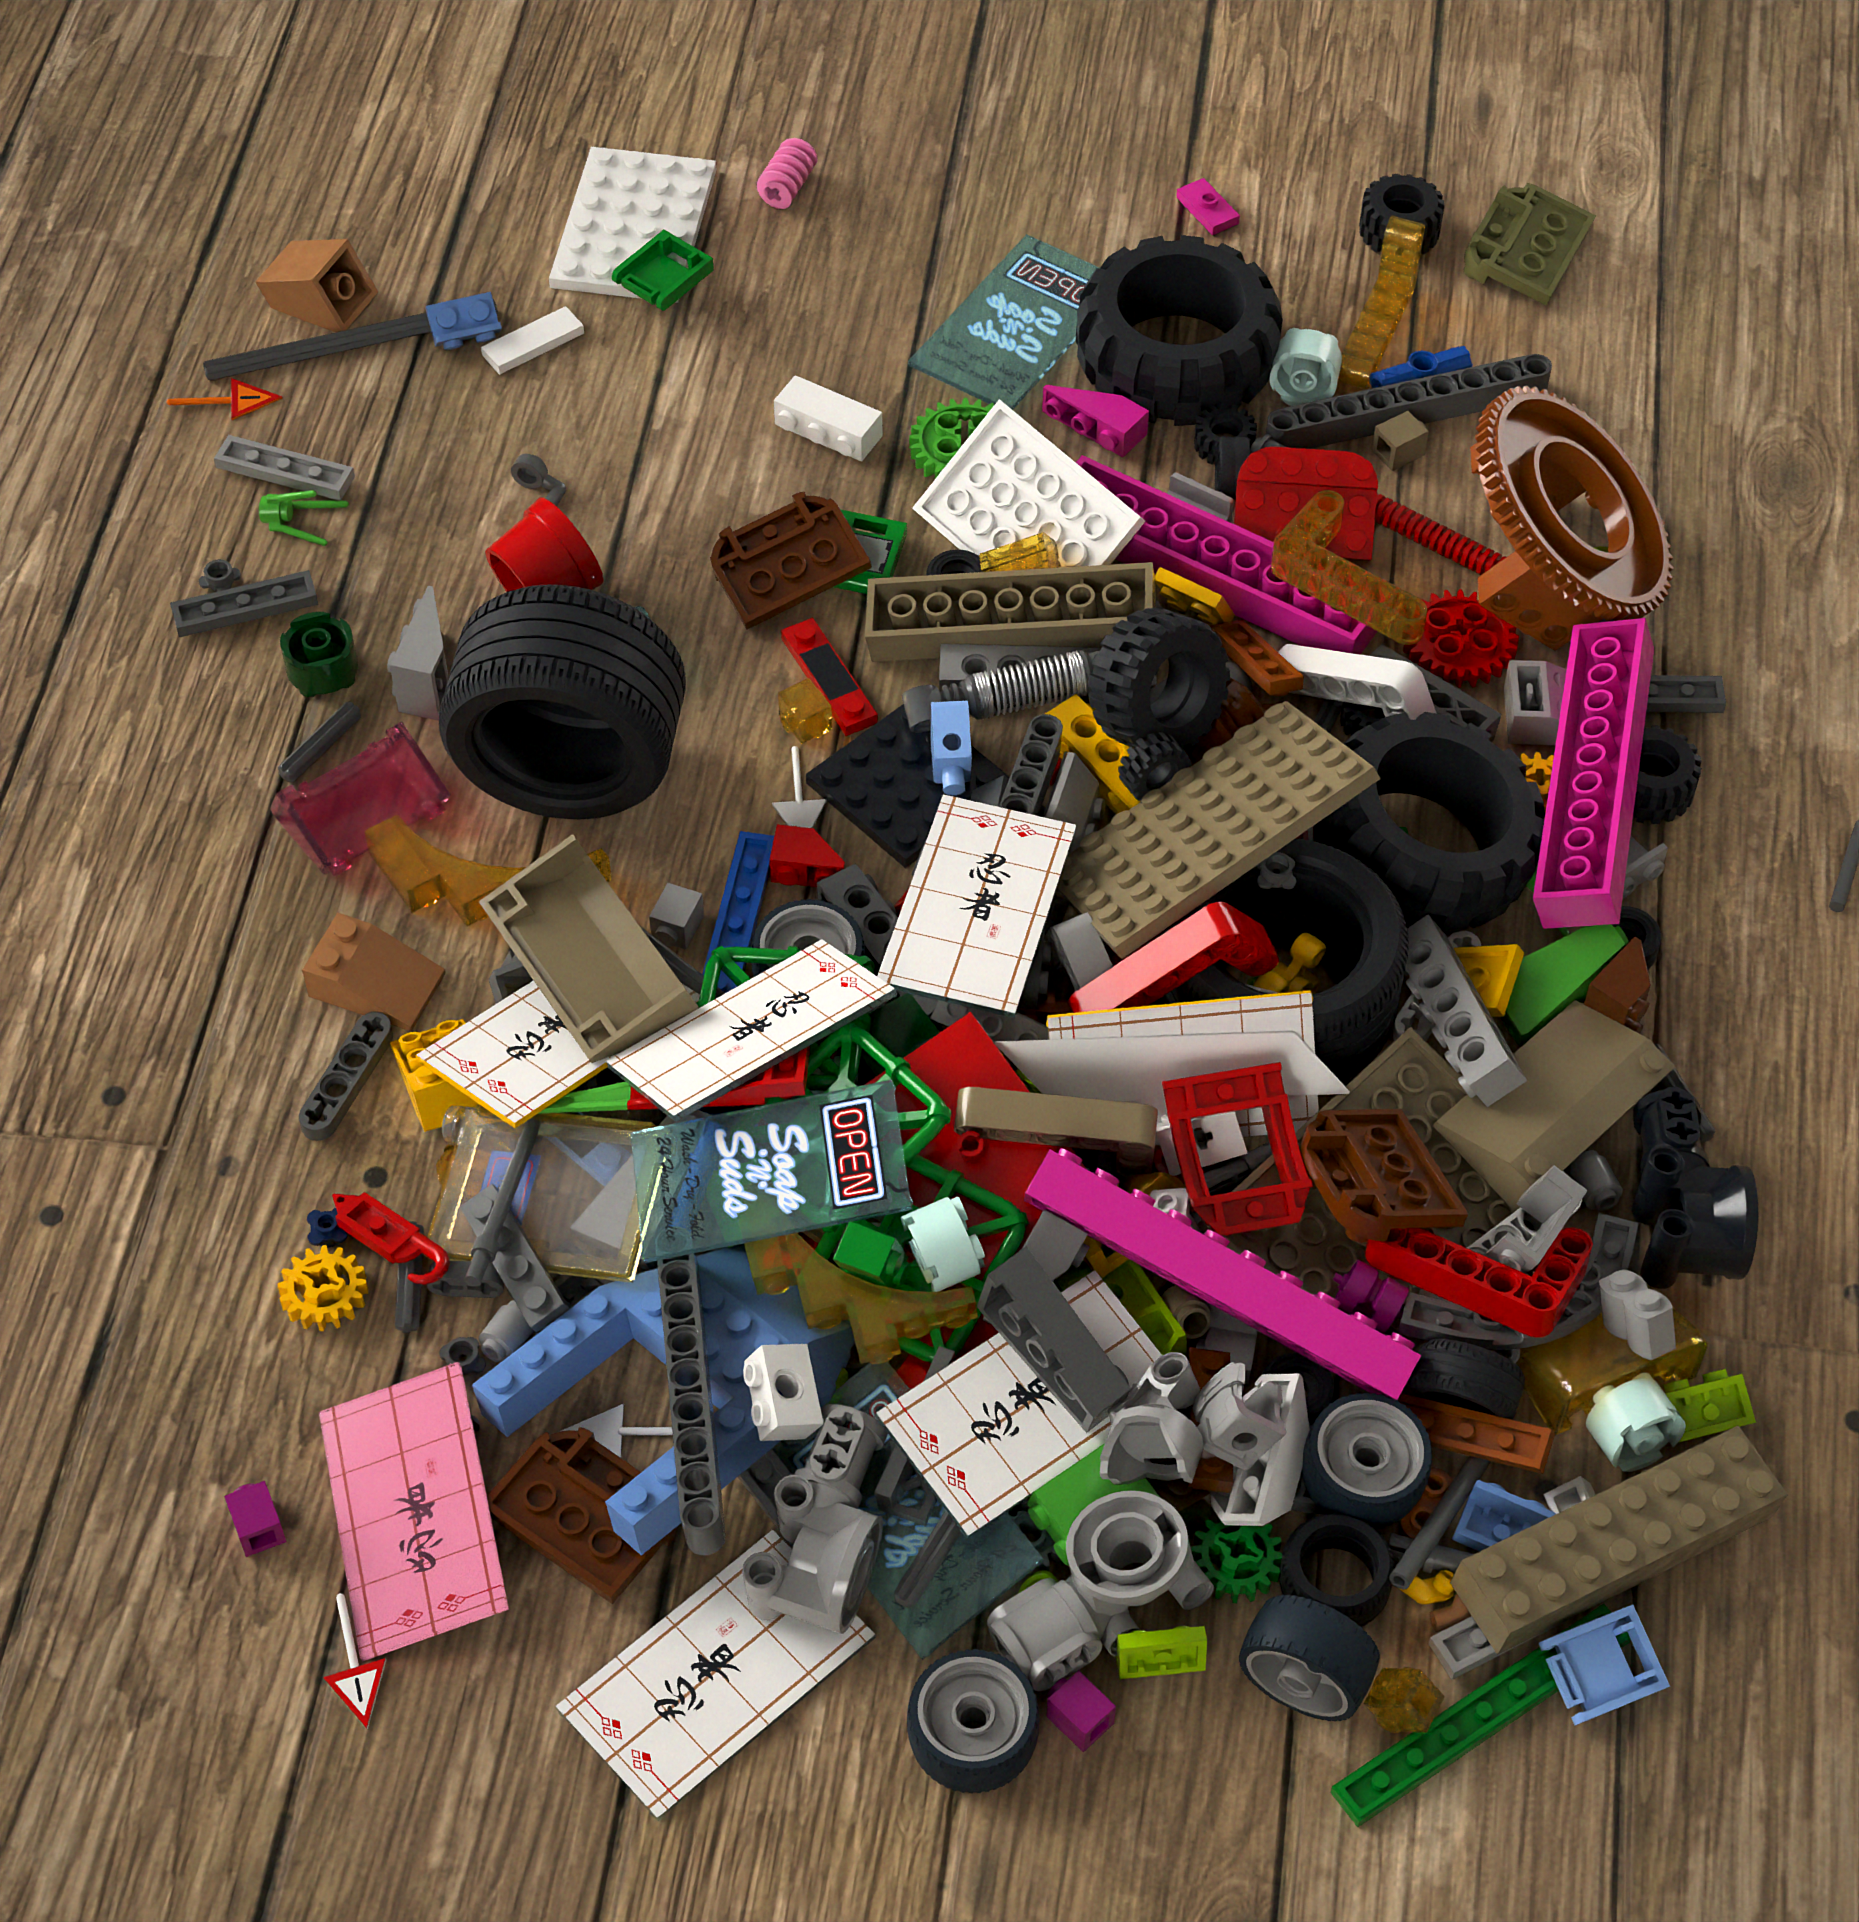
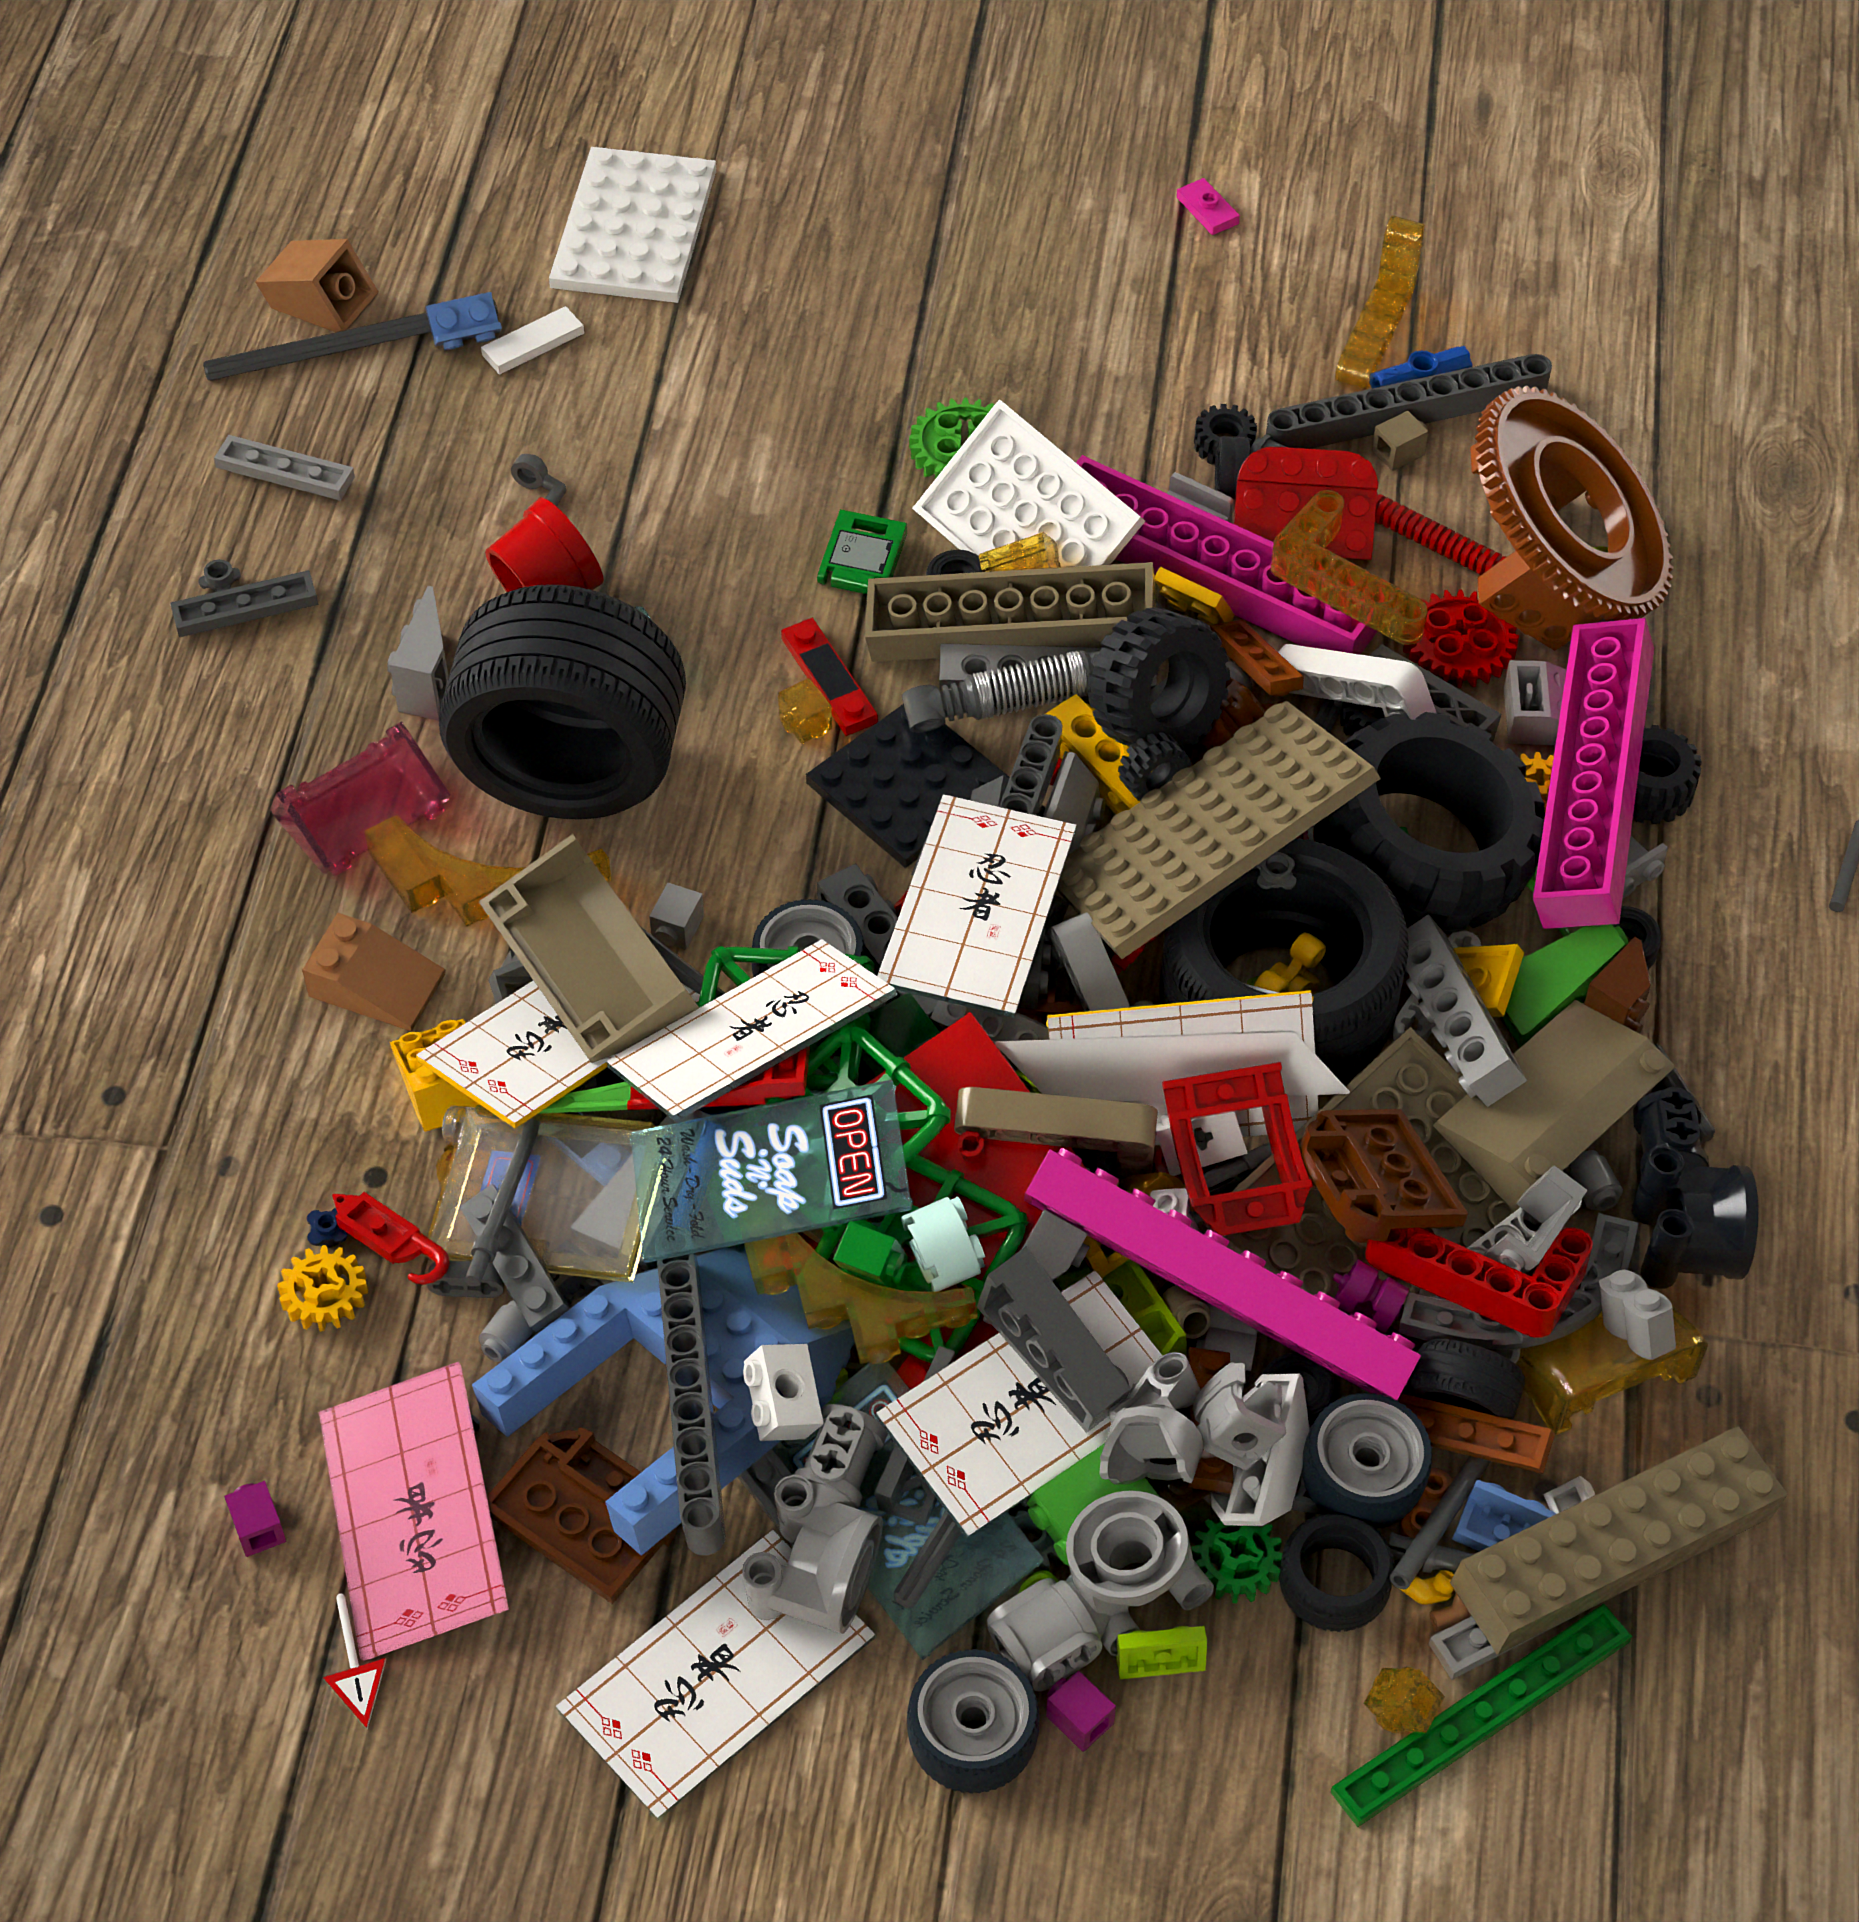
(243, 399): piece -> none
(279, 508): bright green plant -> none
(319, 654): dark green brick -> none
(319, 741): dark grey axle -> none
(351, 1077): dark grey beam -> none
(408, 1293): dark grey axle -> none
(466, 1348): dark grey plate -> none
(609, 1429): white piece -> none
(658, 277): green container -> none
(742, 898): blue plate -> none
(786, 172): bright pink piece -> none
(786, 558): reddish brown plate -> none
(799, 812): white piece -> none
(801, 857): red slope -> none
(828, 418): white brick -> none
(951, 745): light blue torso -> none
(1009, 325): clear light blue piece -> none
(1100, 416): dark pink slope -> none
(1177, 956): beam -> none
(1178, 281): black tyre -> none
(1306, 366): light aqua brick -> none
(1309, 1657): black wheel -> none
(1403, 198): black tyre -> none
(1527, 241): olive plate -> none
(1594, 1669): light blue container -> none
(1634, 1422): light aqua brick -> none
(1686, 694): dark grey plate -> none
(1711, 1405): lime bracket -> none

